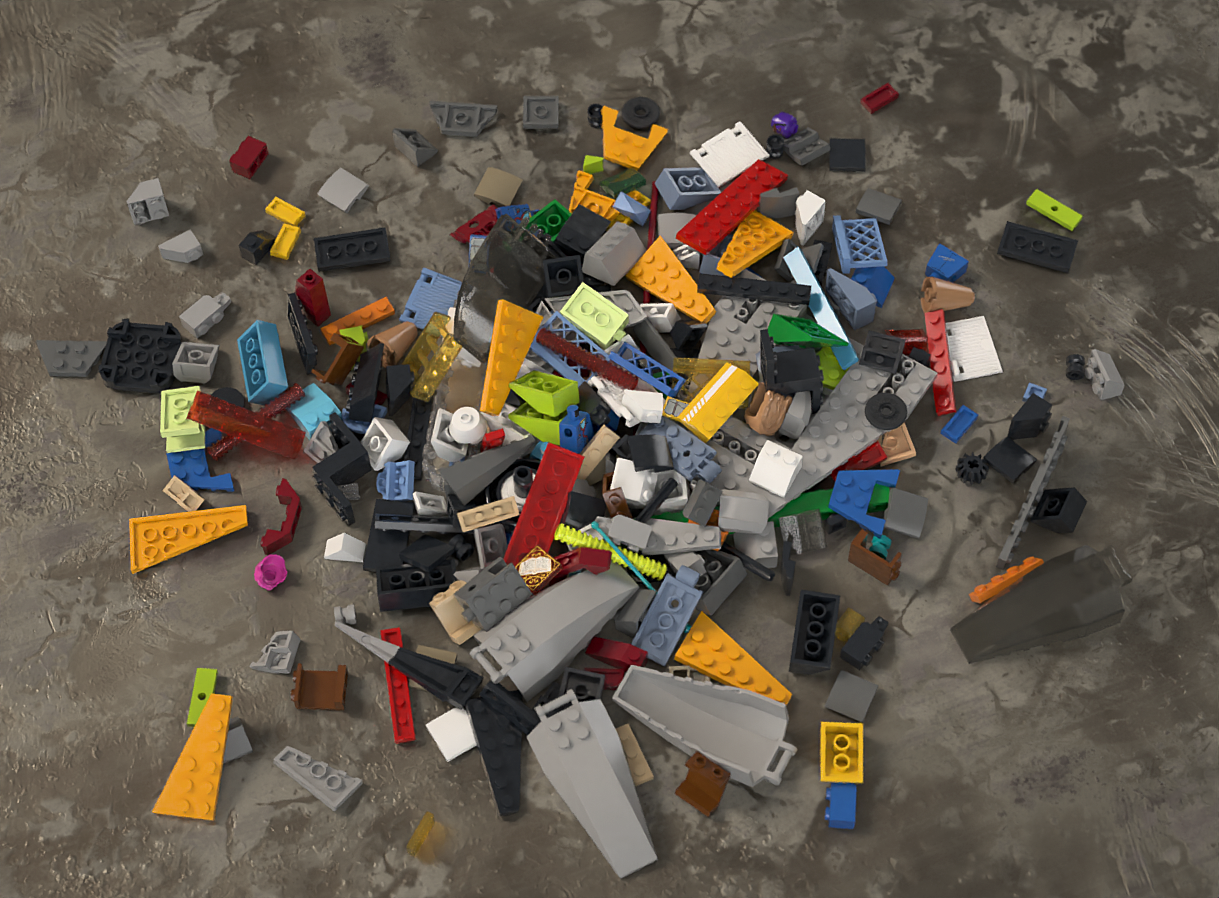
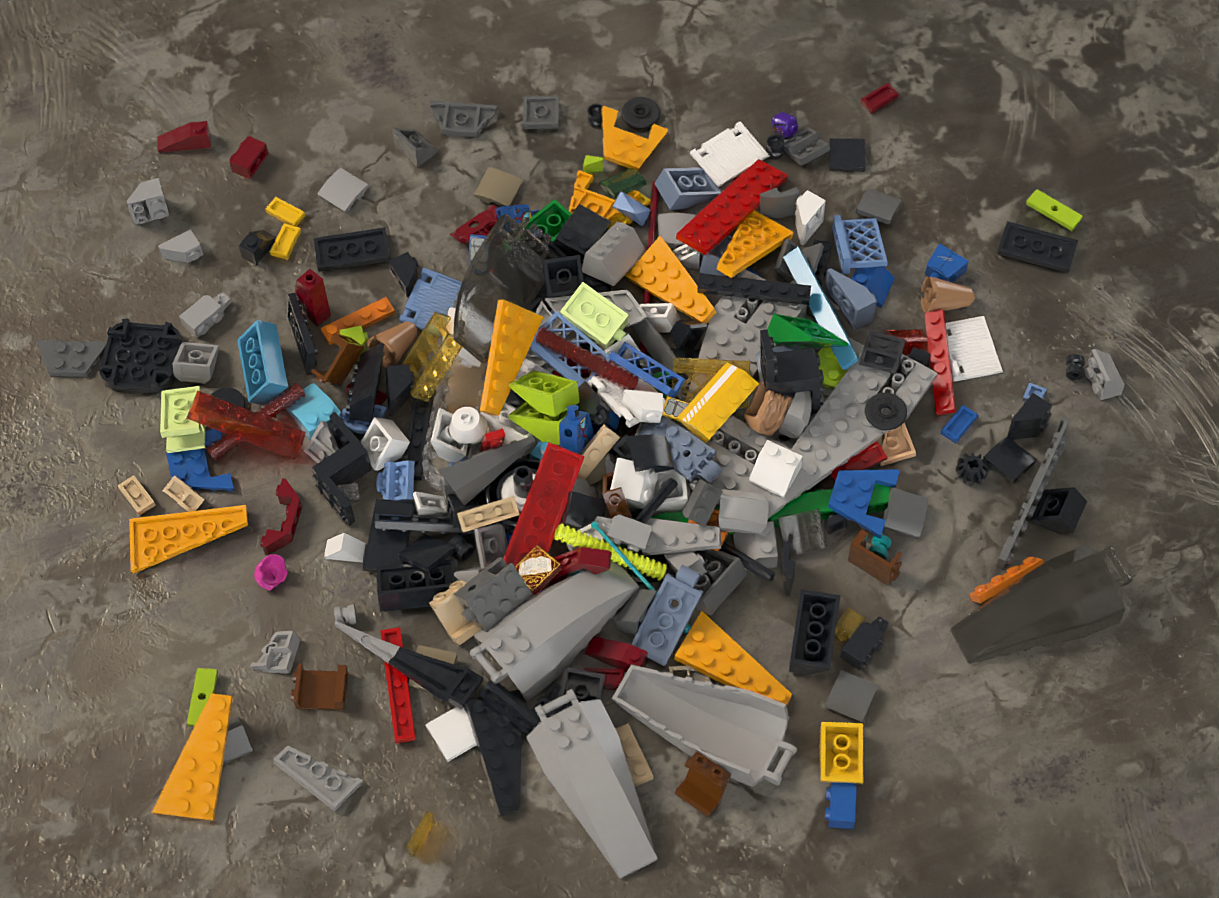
(136, 495): none -> tan plate
(186, 137): none -> dark red slope
(404, 271): none -> black slope

